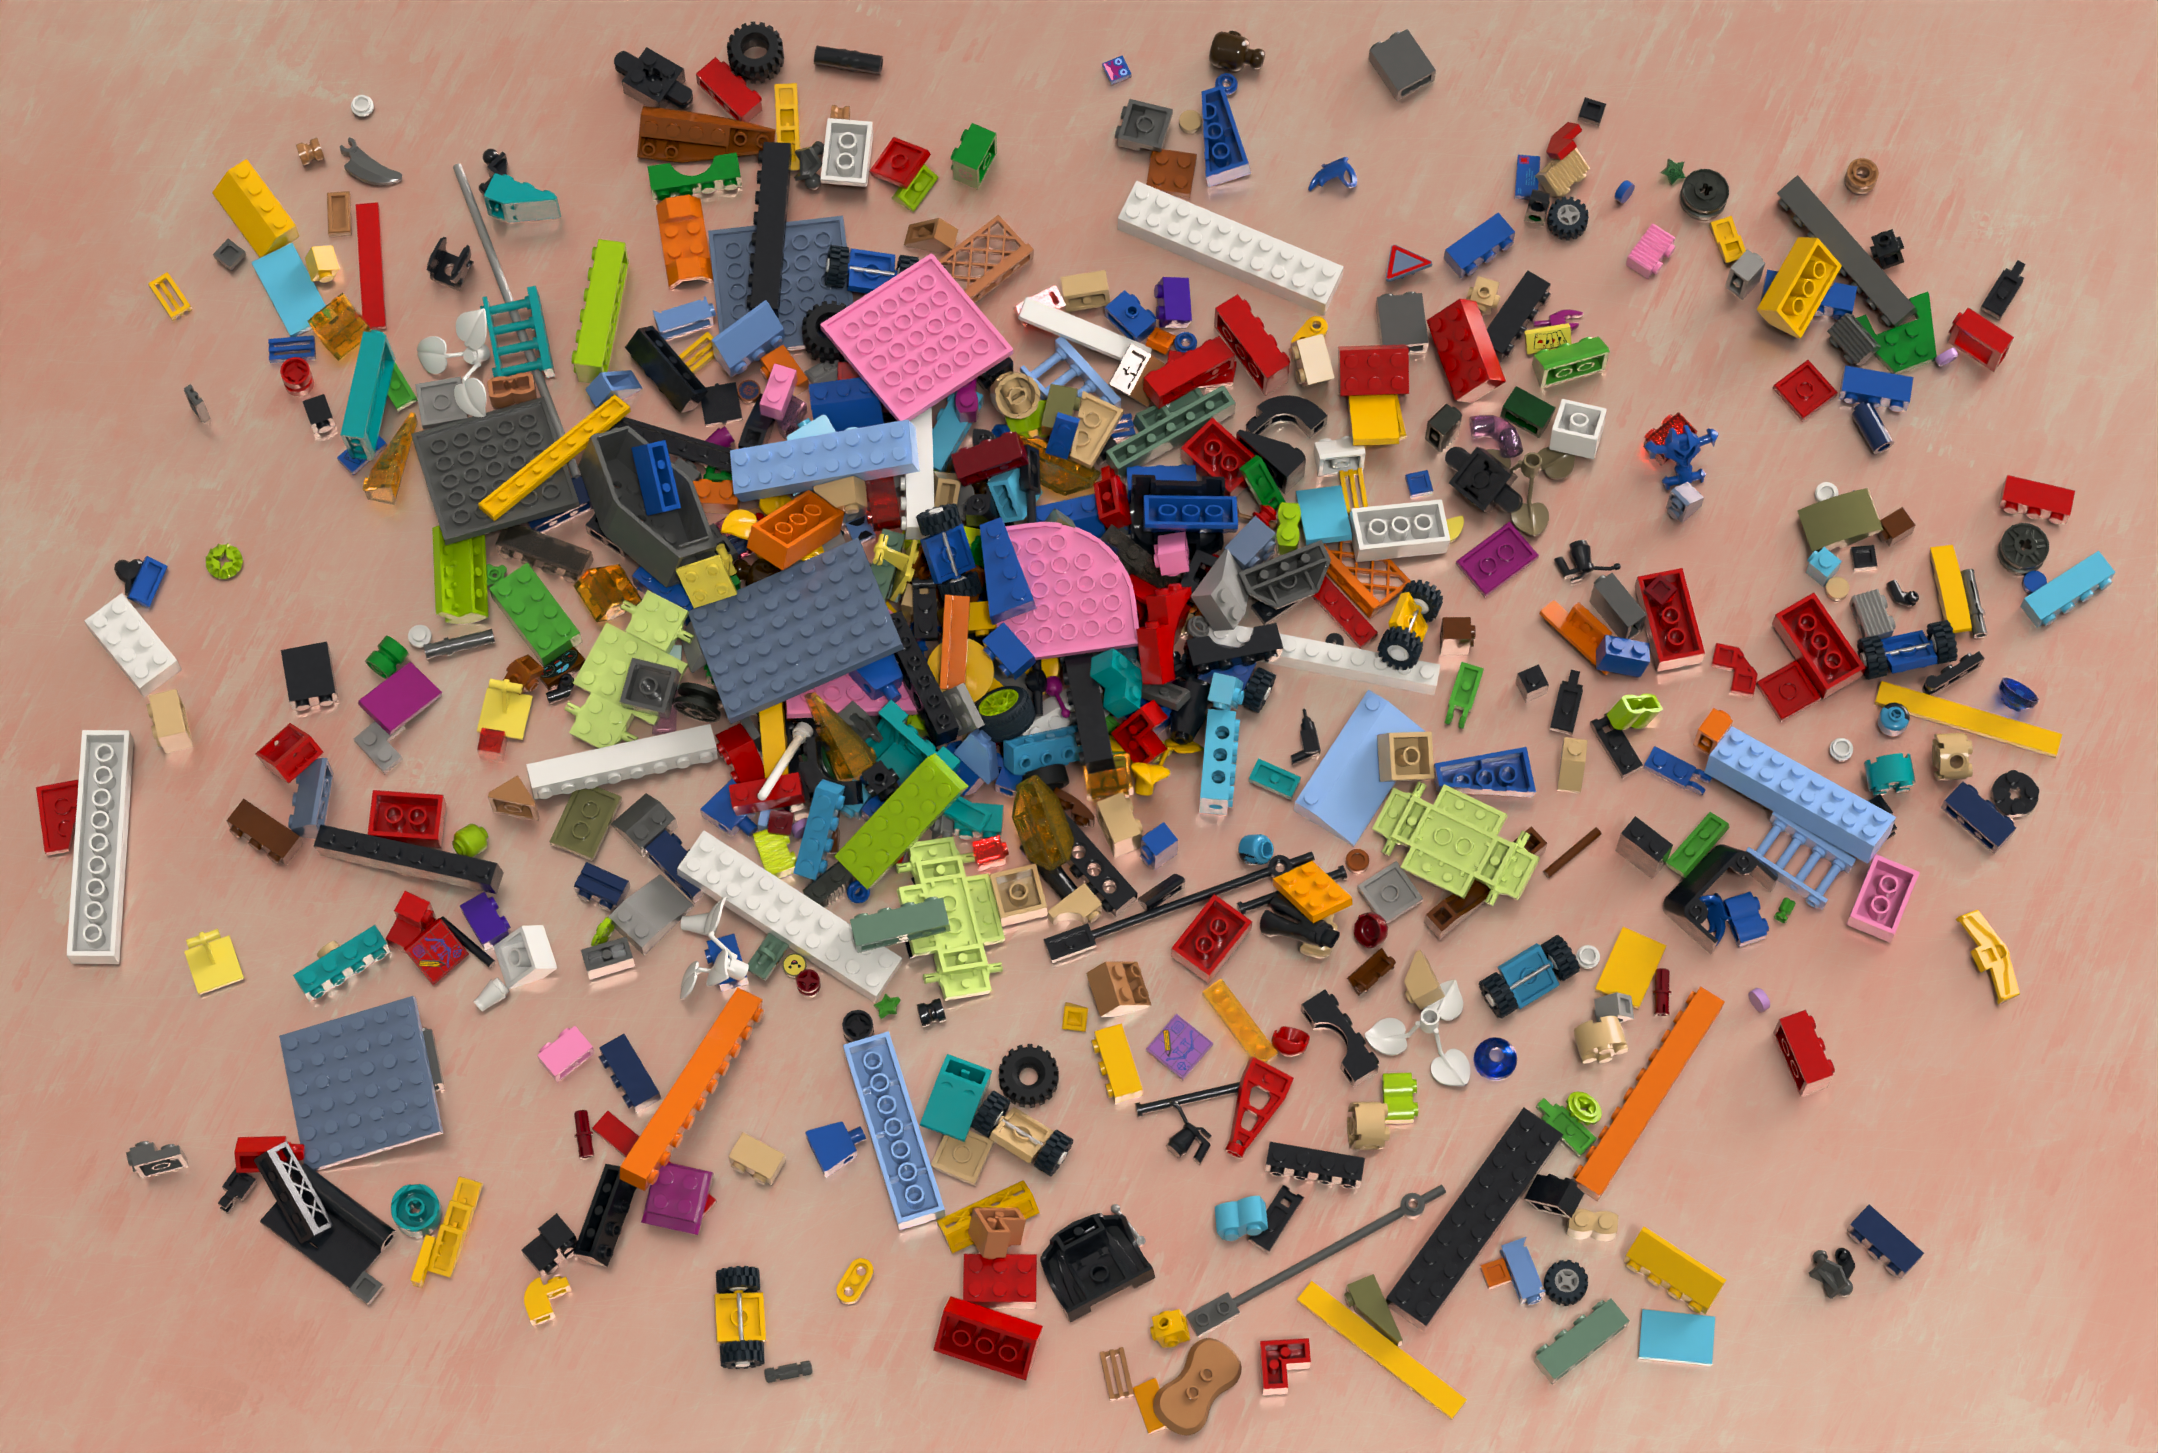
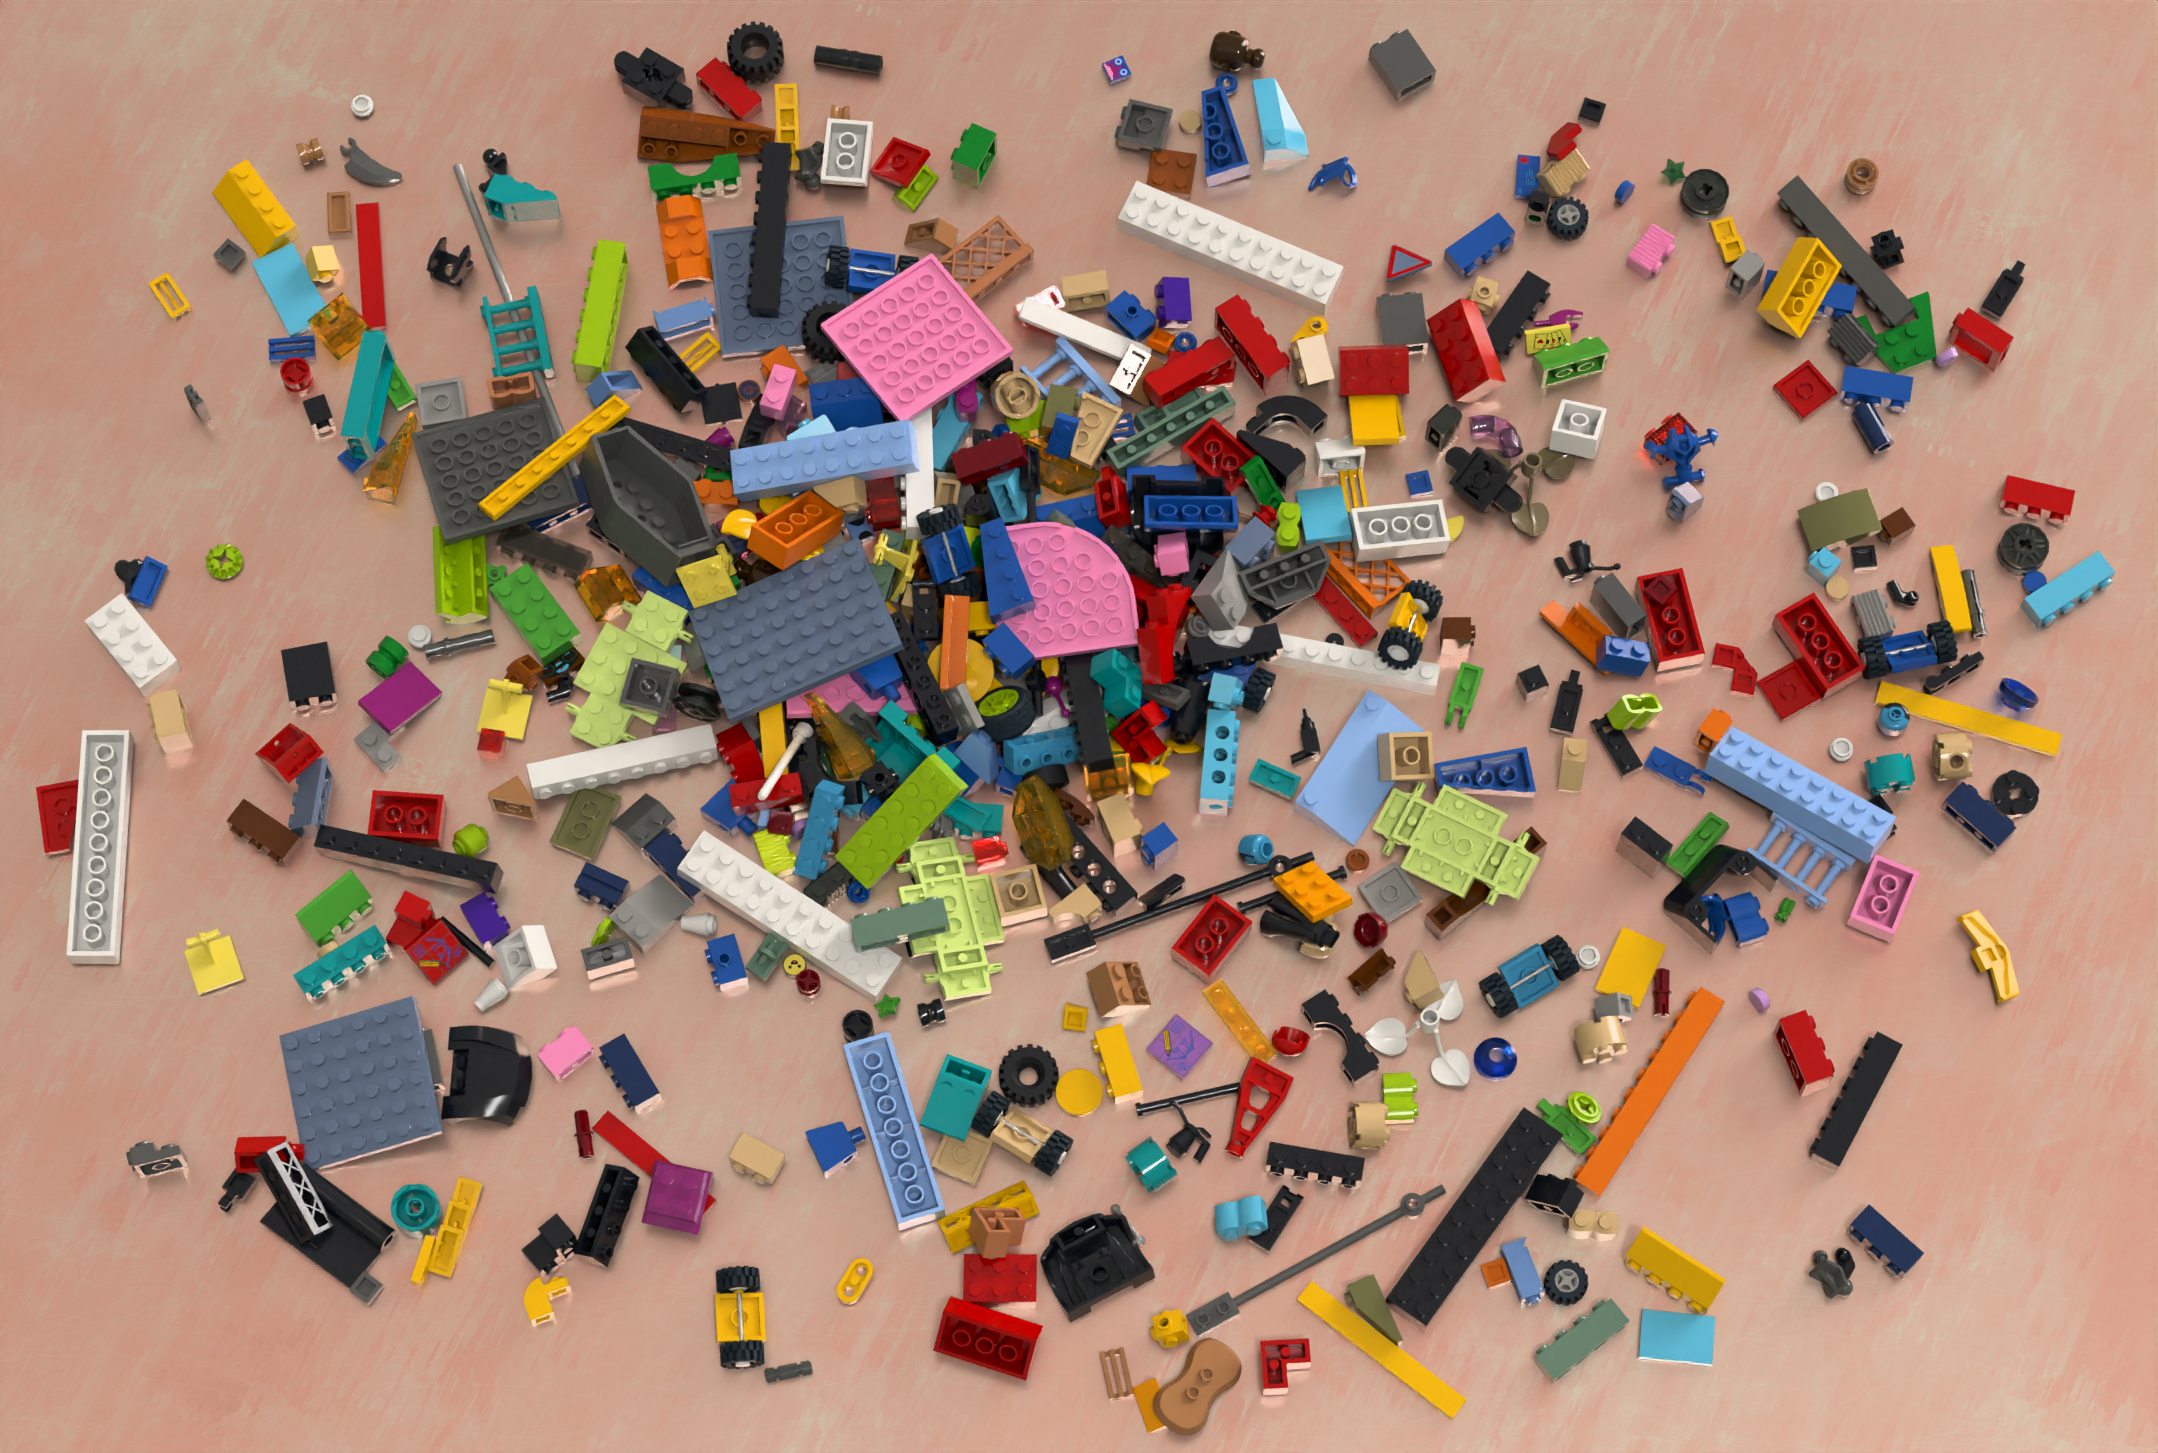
(335, 909): none -> bright green slope
(432, 354): white plant -> none
(487, 1076): none -> black piece
(656, 477): blue brick -> none
(691, 1089): orange brick -> none
(723, 967): white plant -> none
(748, 339): medium blue slope -> none
(1079, 1092): none -> yellow tile
(1152, 1165): none -> teal brick
(1278, 127): none -> medium azure wedge
(1497, 559): magenta tile -> none
(1527, 412): dark green brick -> none
(1572, 852): reddish brown bar -> none
(1856, 1101): none -> black brick

